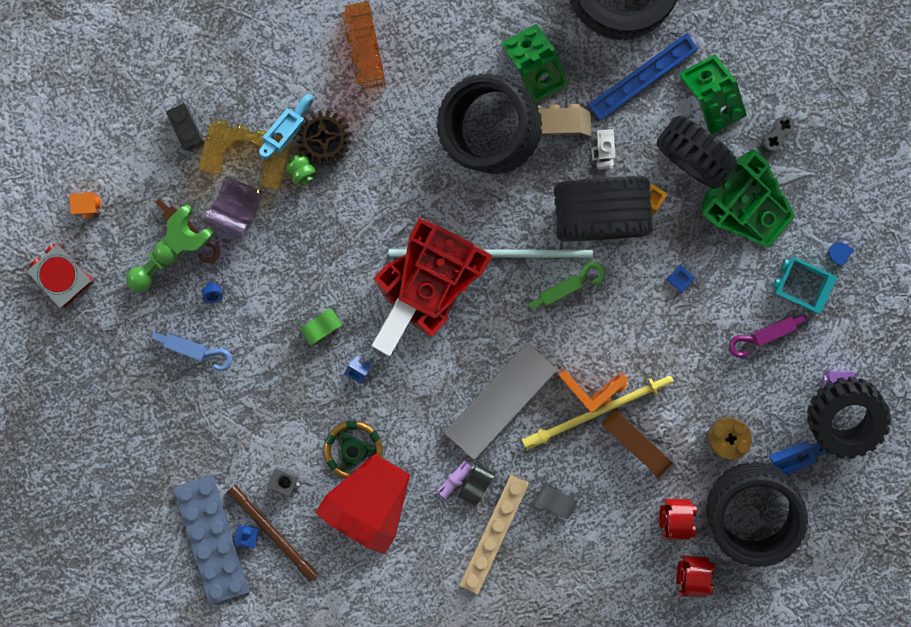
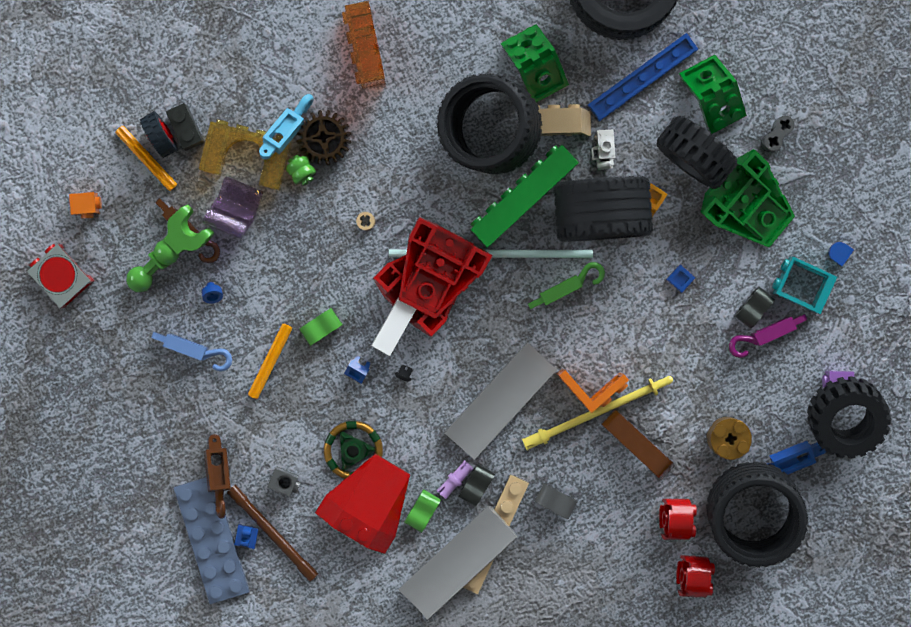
(146, 158): none -> light orange axle
(158, 134): none -> black wheel
(217, 476): none -> reddish brown piece
(270, 361): none -> light orange axle
(359, 221): none -> tan bush
(404, 374): none -> black piece
(422, 510): none -> bright green axle
(458, 562): none -> light grey arch
(524, 196): none -> green brick
(754, 307): none -> pearl dark grey axle

